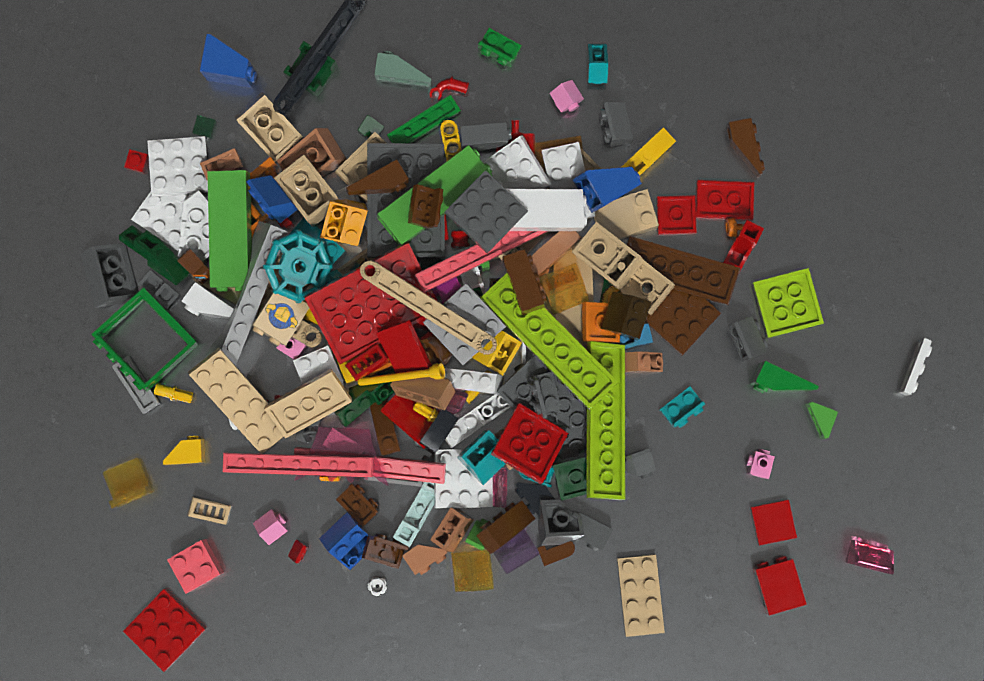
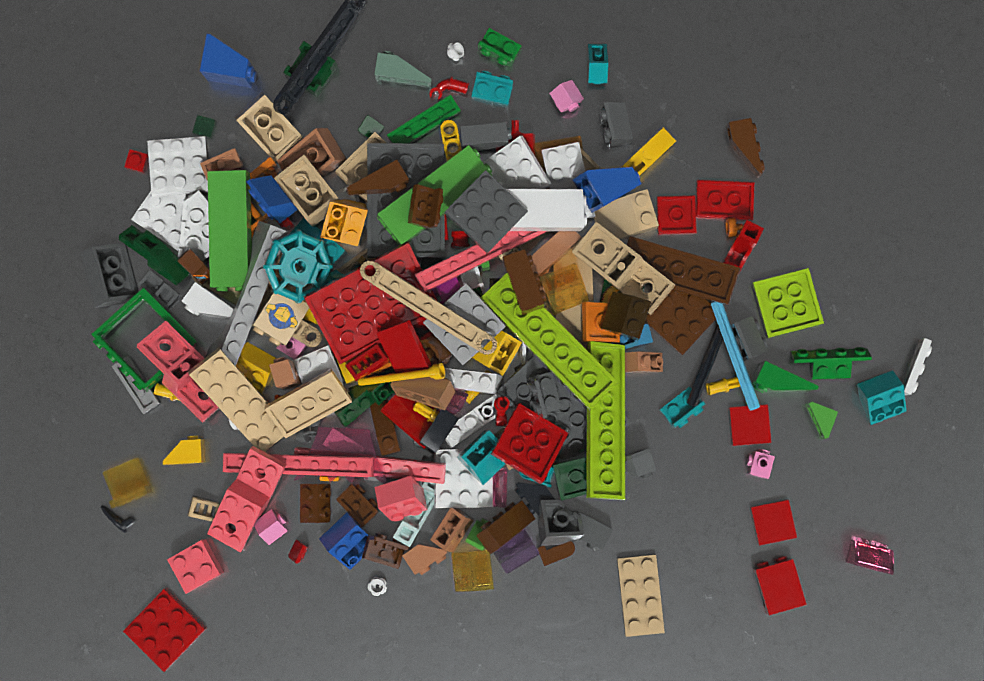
(121, 525): none -> black bar
(175, 367): none -> coral bracket
(246, 498): none -> coral bracket
(255, 366): none -> yellow slope
(285, 374): none -> nougat arch
(315, 503): none -> reddish brown bracket
(401, 498): none -> coral brick
(455, 51): none -> white plate
(492, 88): none -> teal bracket
(501, 404): none -> red piece
(705, 368): none -> black axle
(722, 385): none -> yellow axle
(735, 355): none -> medium azure axle
(749, 425): none -> red tile
(831, 363): none -> green bracket
(882, 397): none -> teal slope

